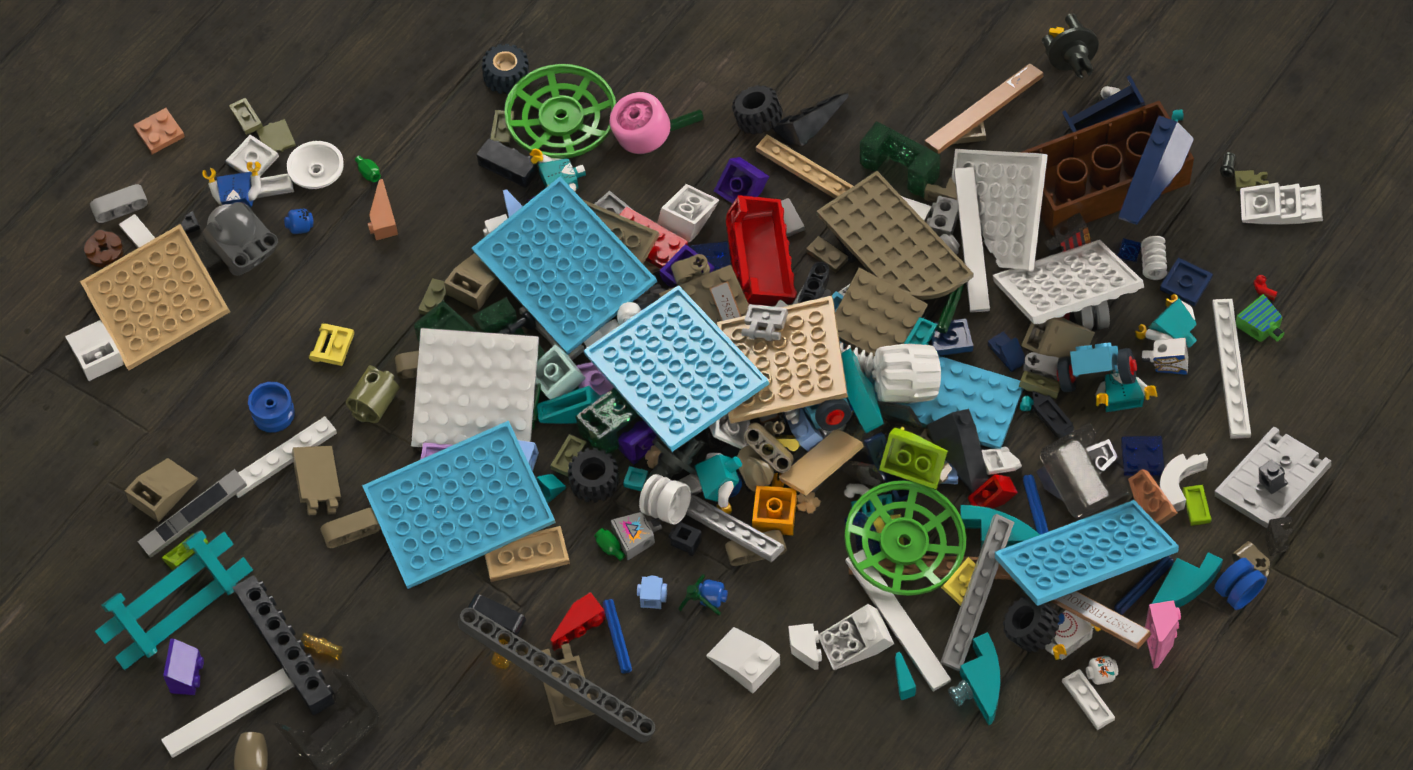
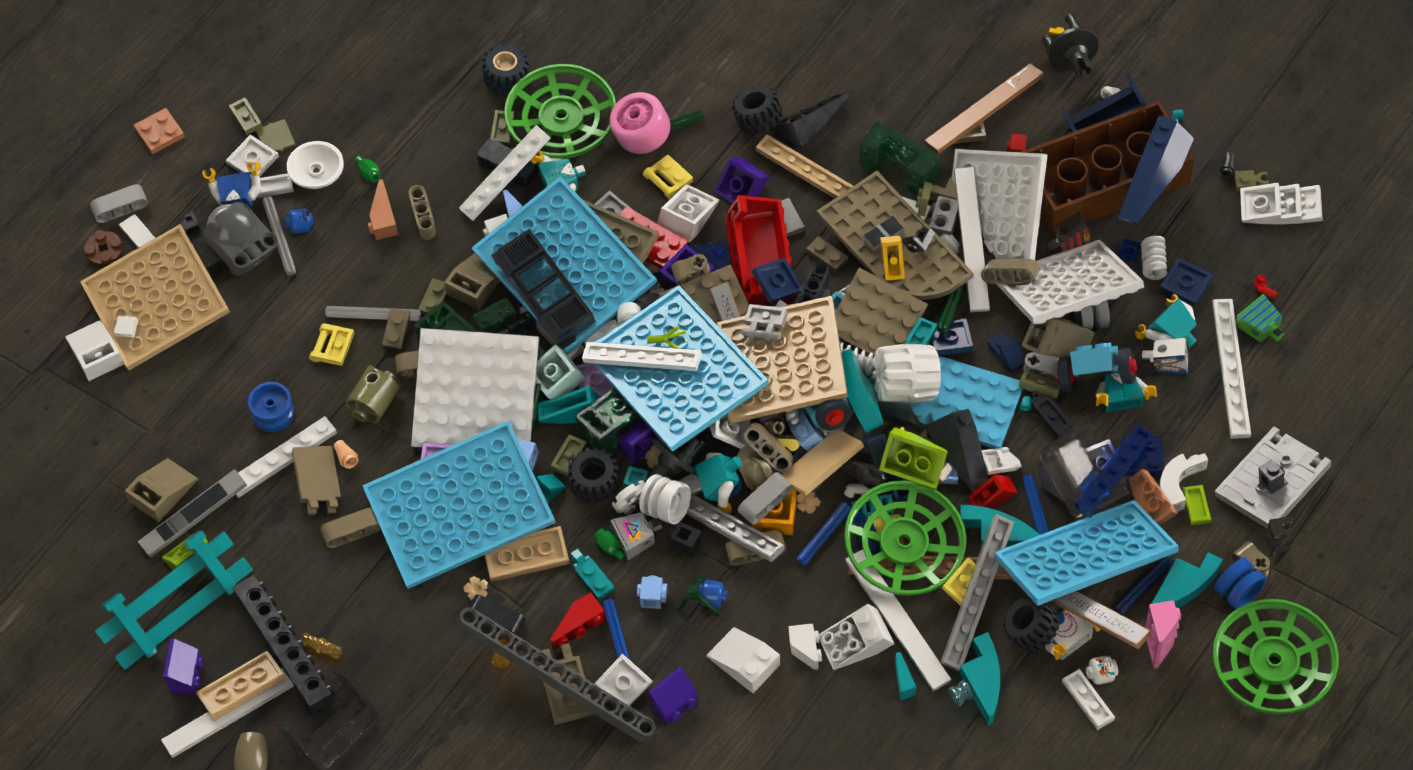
(126, 326): none -> white tile
(241, 685): none -> tan tile
(278, 231): none -> light grey axle
(346, 456): none -> light nougat cone
(366, 312): none -> light grey axle
(396, 328): none -> dark tan plate
(422, 219): none -> dark tan beam
(476, 587): none -> tan plant
(504, 172): none -> white plate
(562, 318): none -> black piece
(591, 575): none -> teal hinge
(624, 680): none -> white tile
(628, 498): none -> white plate
(641, 356): none -> white plate
(664, 338): none -> lime plant
(671, 172): none -> light yellow plate
(673, 696): none -> dark purple slope
(765, 498): none -> light grey beam
(777, 280): none -> dark blue plate
(823, 534): none -> blue axle
(887, 228): none -> black tile
(892, 258): none -> yellow slope
(920, 241): none -> black bracket
(923, 198): none -> olive plate
(1010, 271): none -> dark tan beam
(1017, 143): none -> red plate
(1113, 471): none -> clear blue plate
(1280, 648): none -> bright green dish

